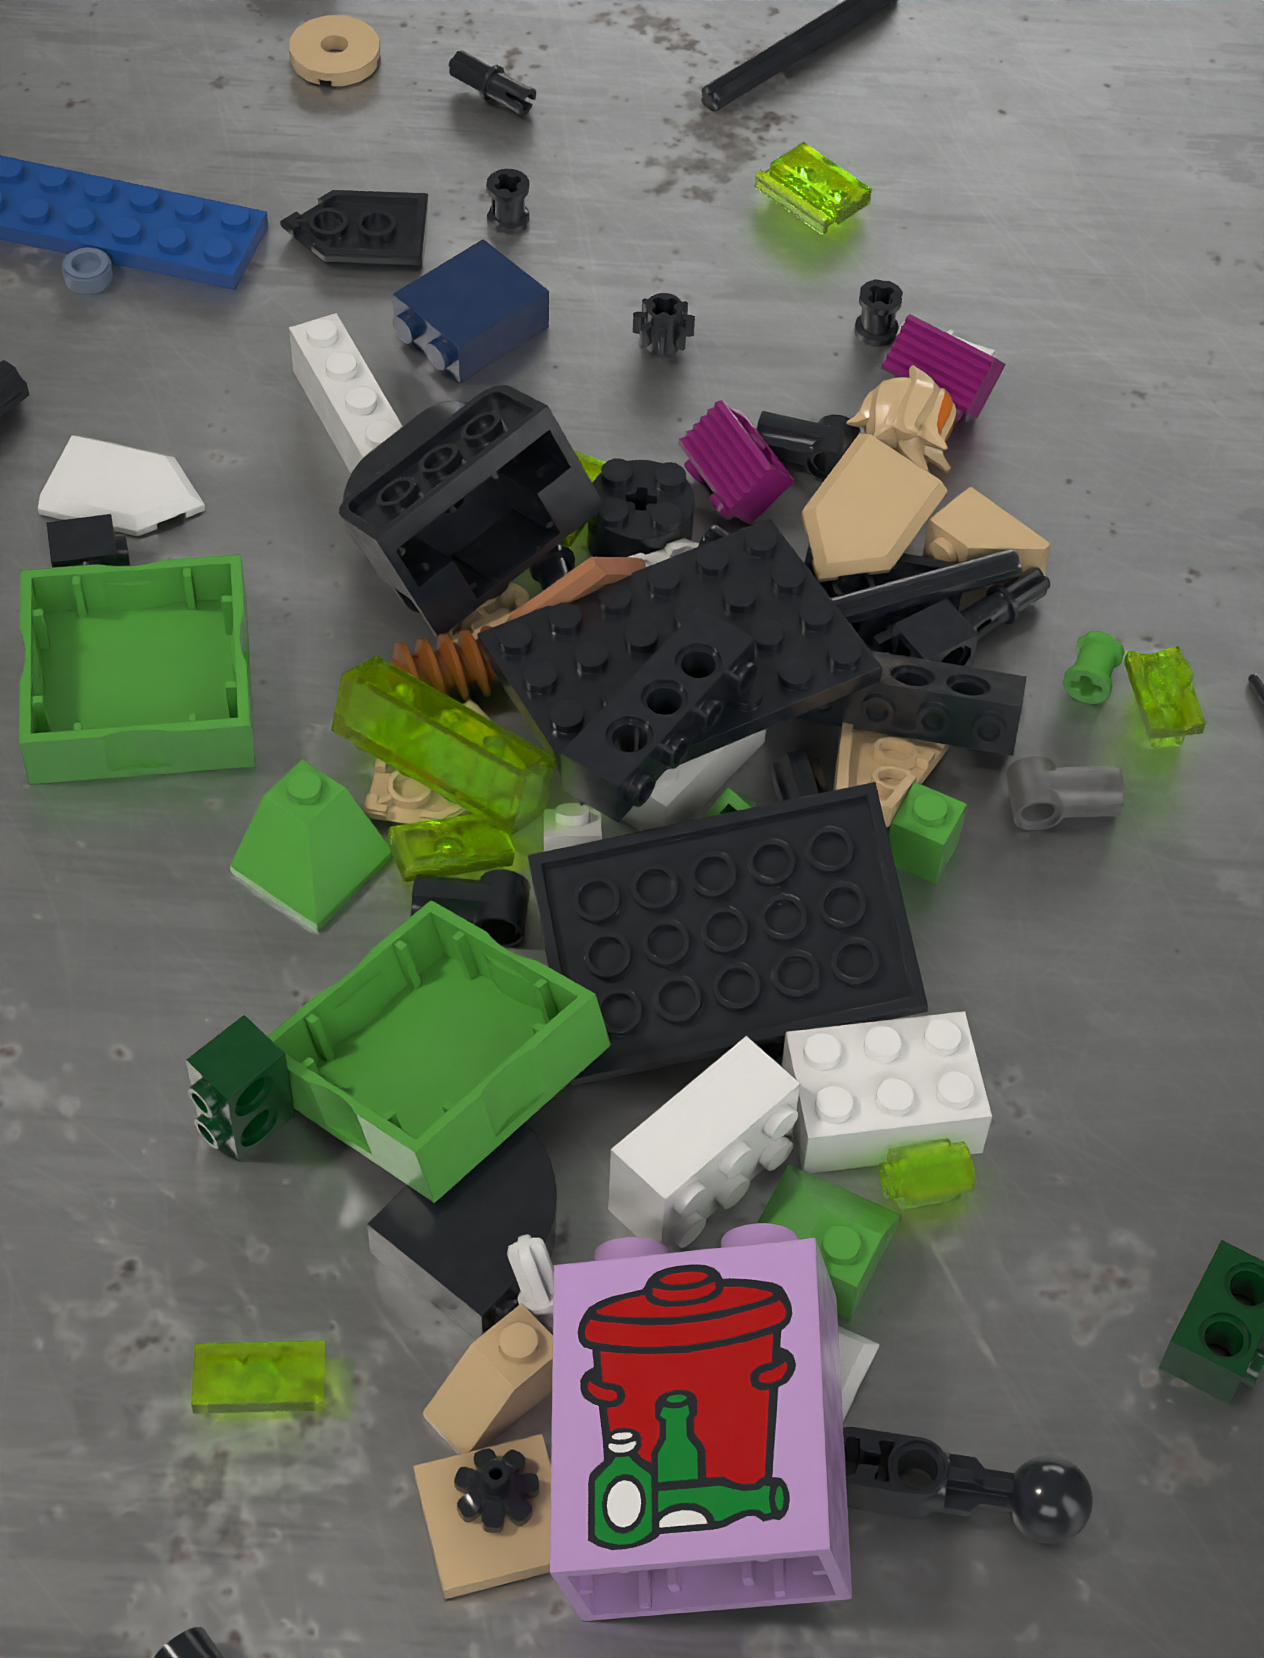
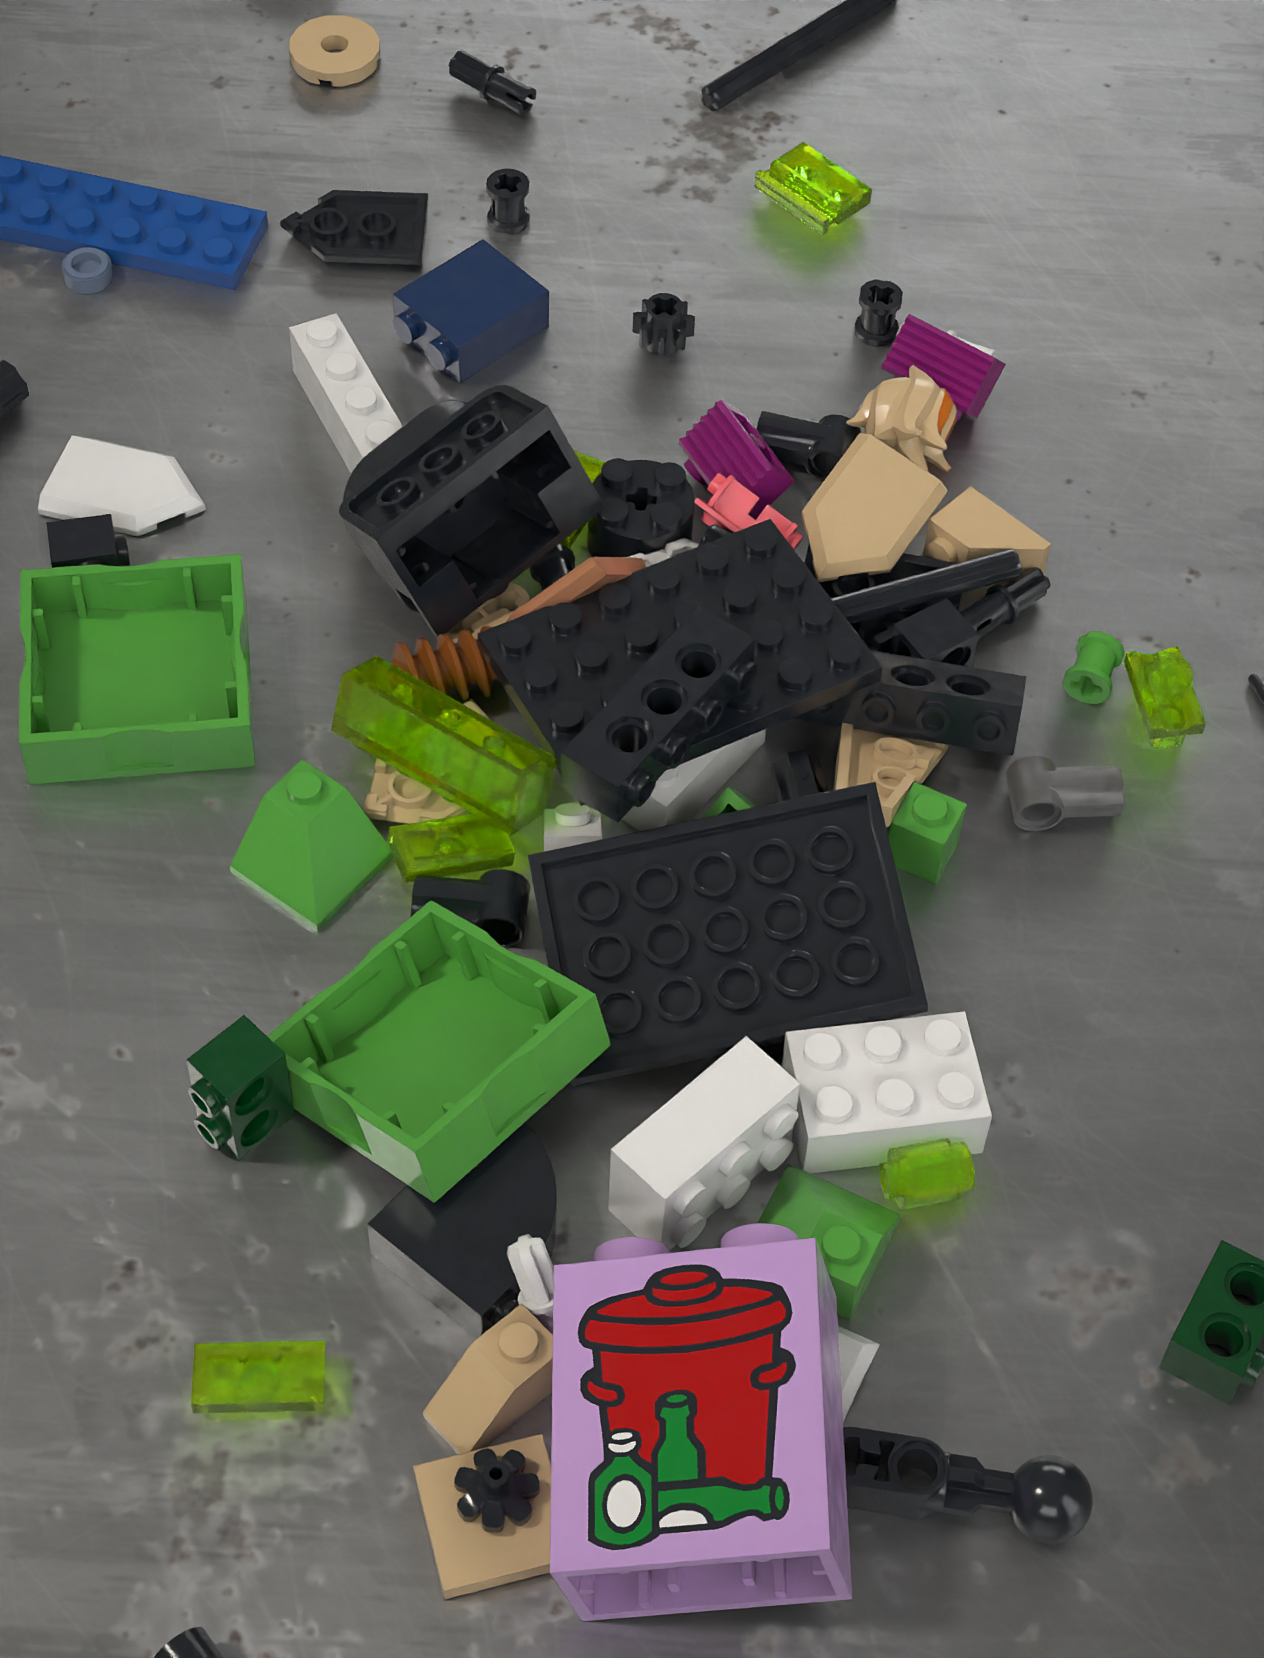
(731, 509): none -> coral hinge

